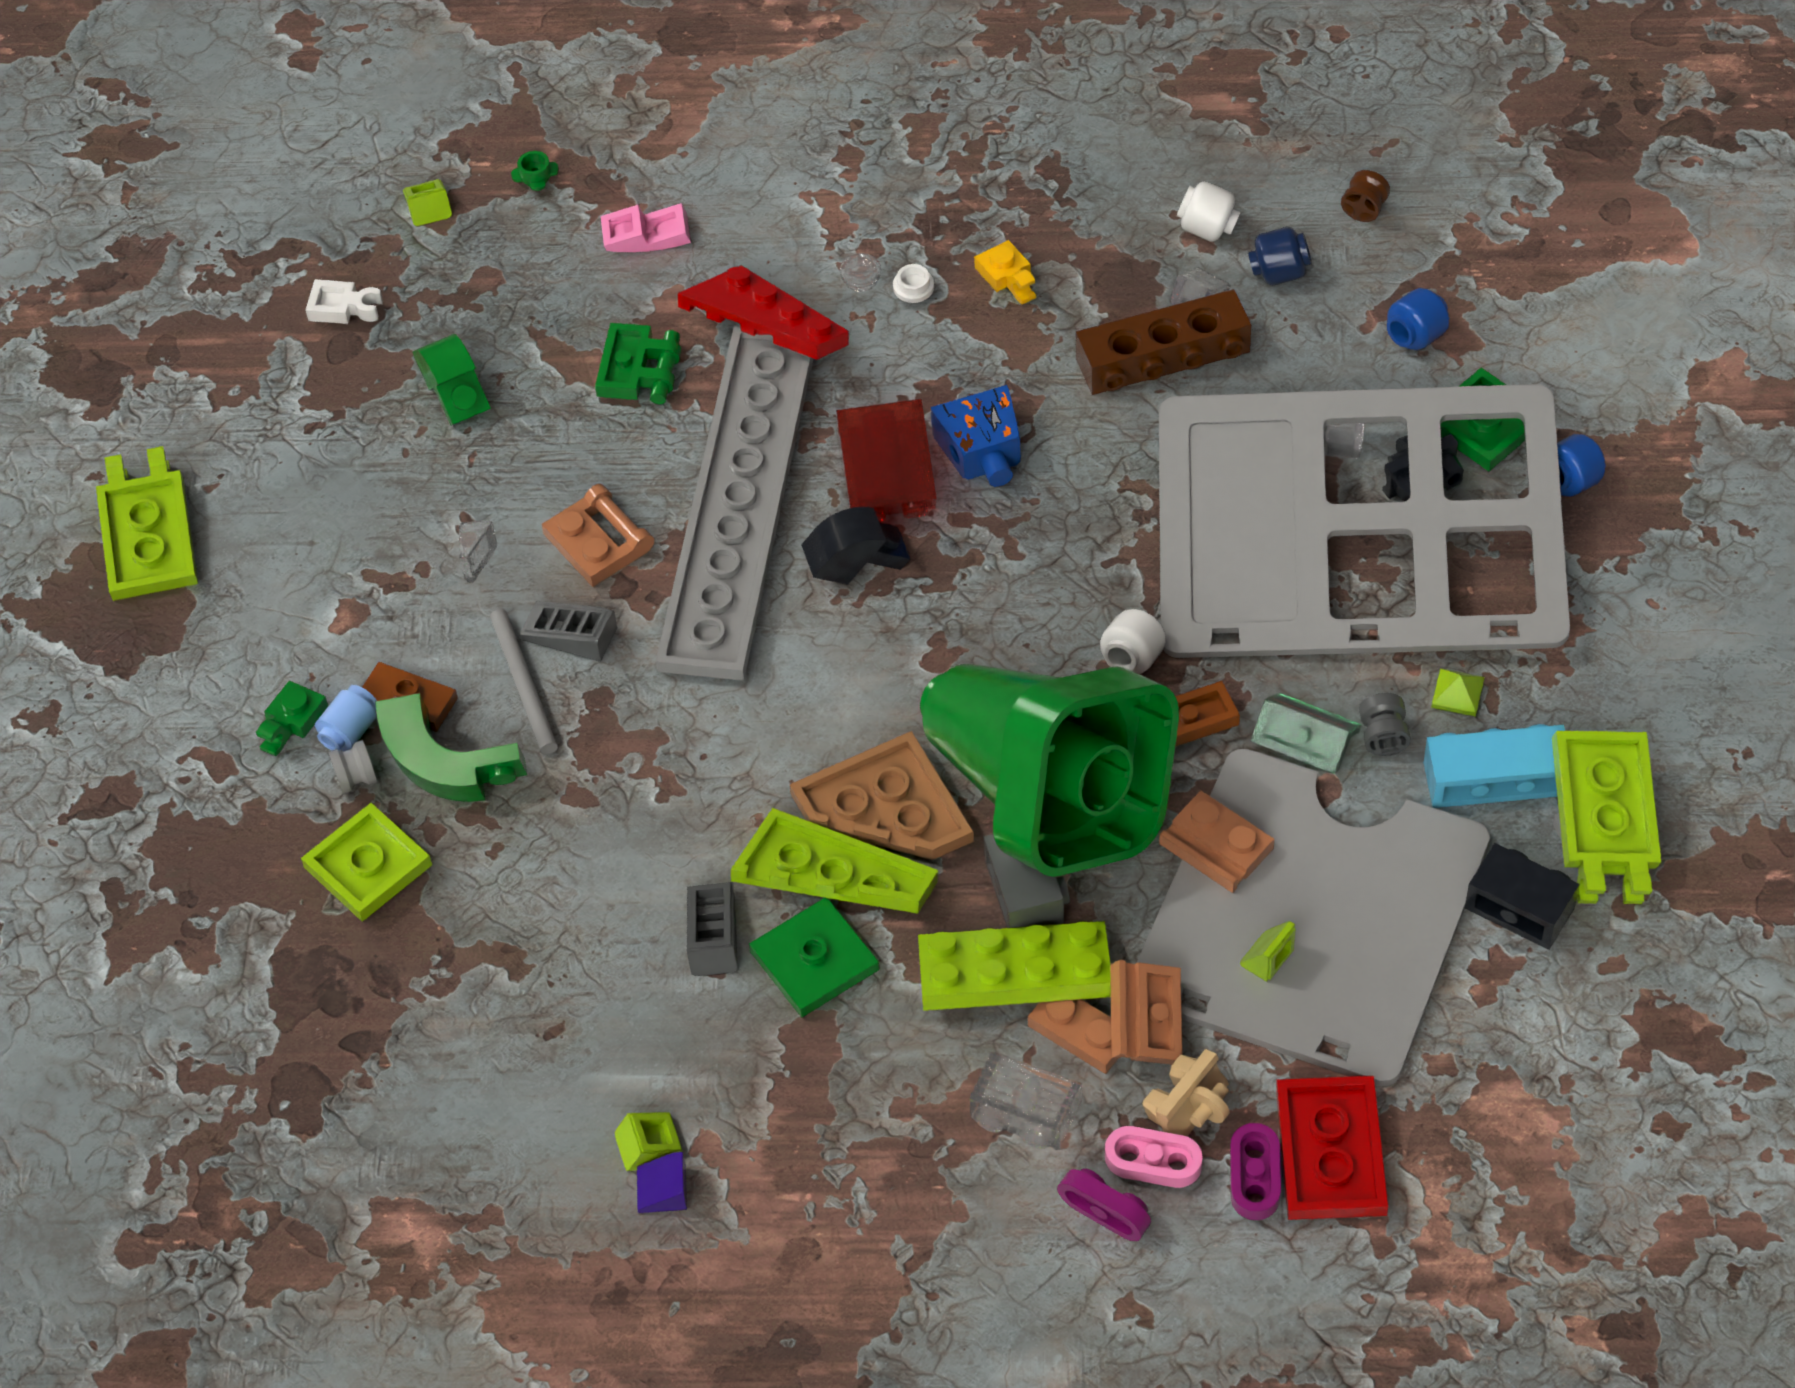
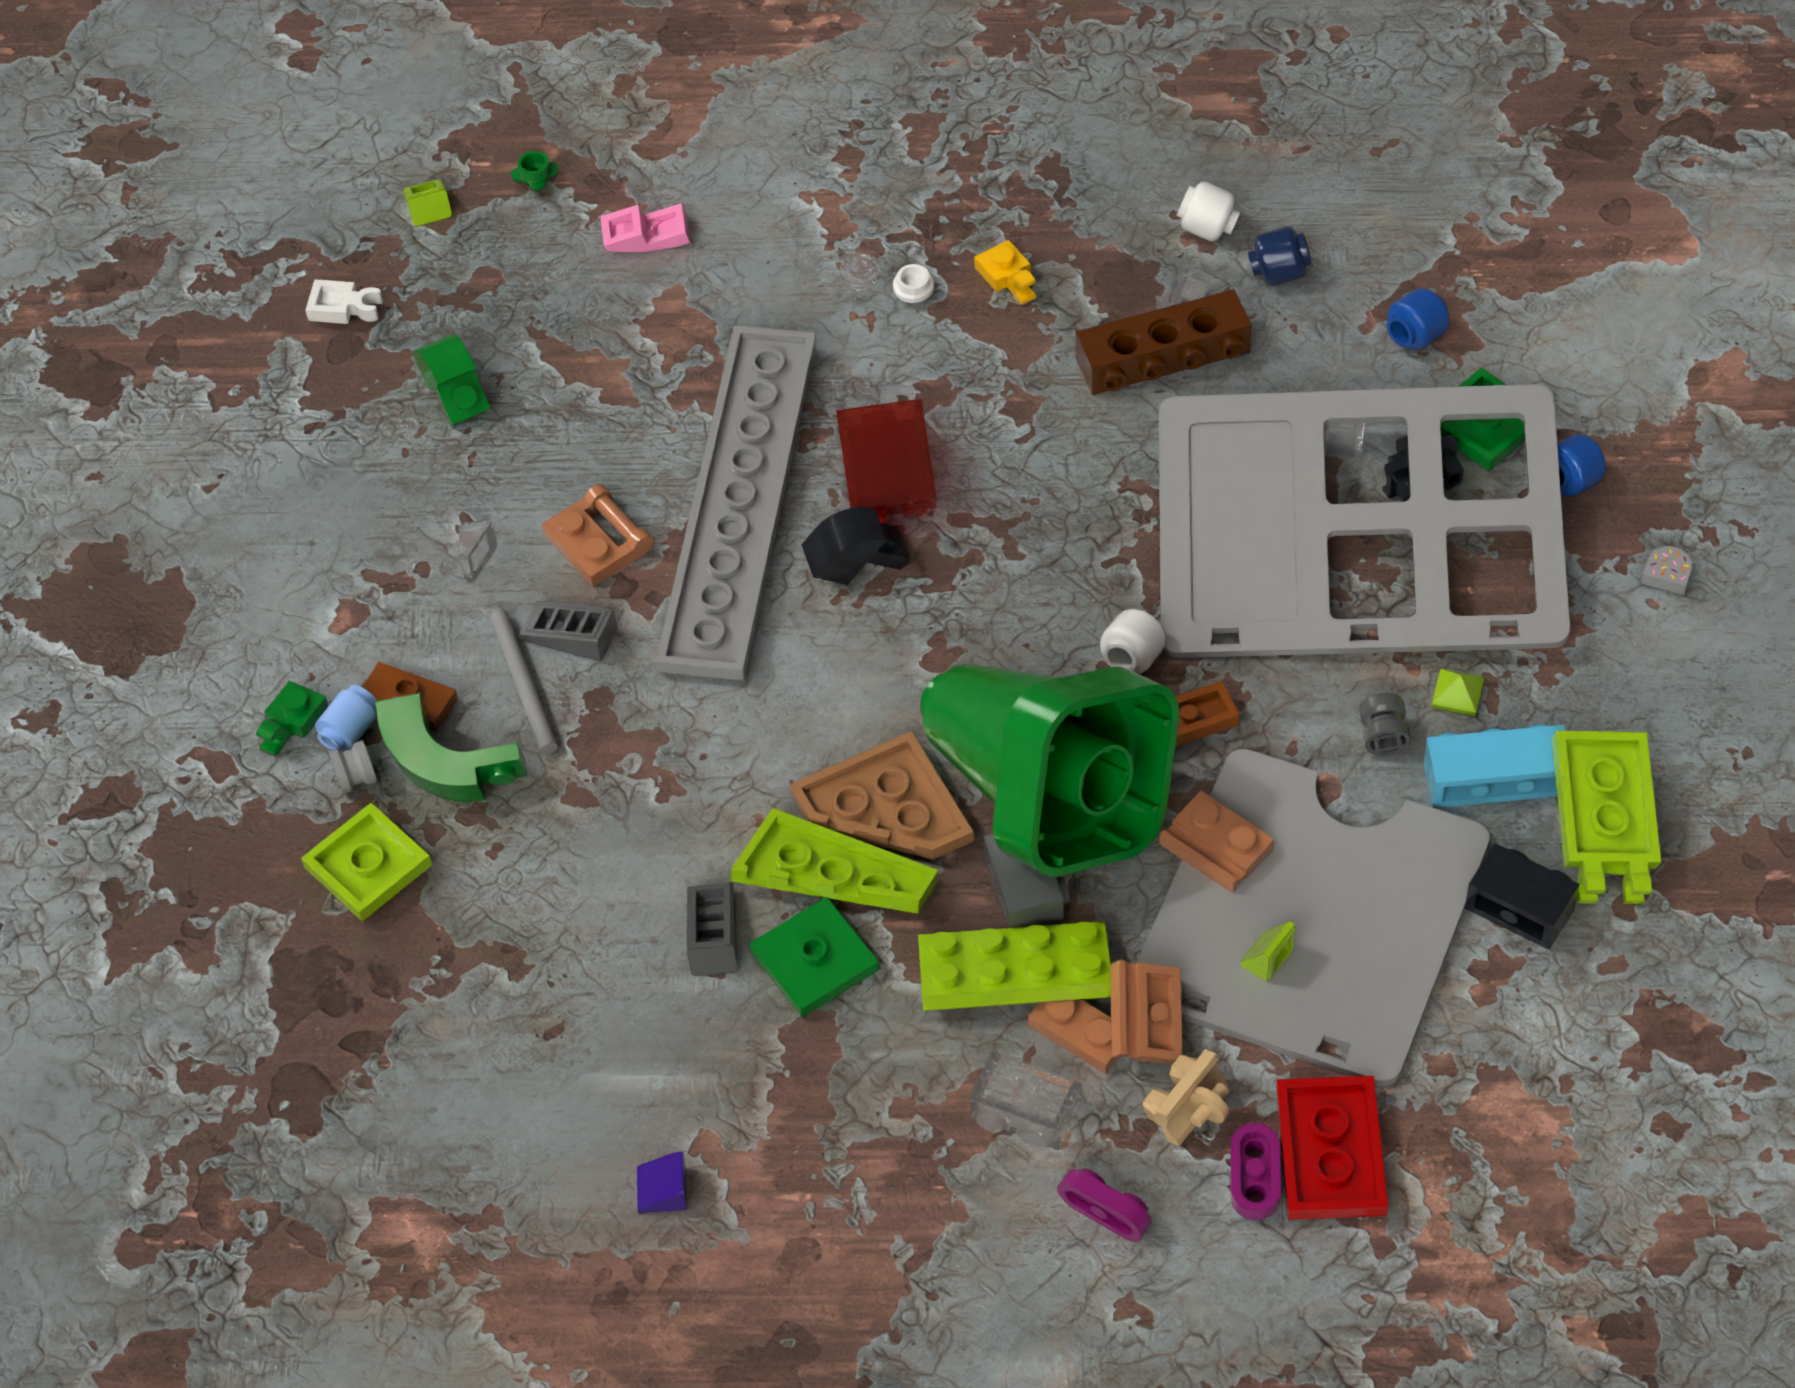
(145, 529): lime tile -> none
(625, 360): green plate -> none
(646, 1138): lime slope -> none
(765, 311): red wing -> none
(979, 435): blue torso -> none
(1154, 1154): bright pink plate -> none
(1304, 732): clear green panel -> none
(1365, 196): reddish brown wheel -> none
(1668, 569): none -> light grey tile

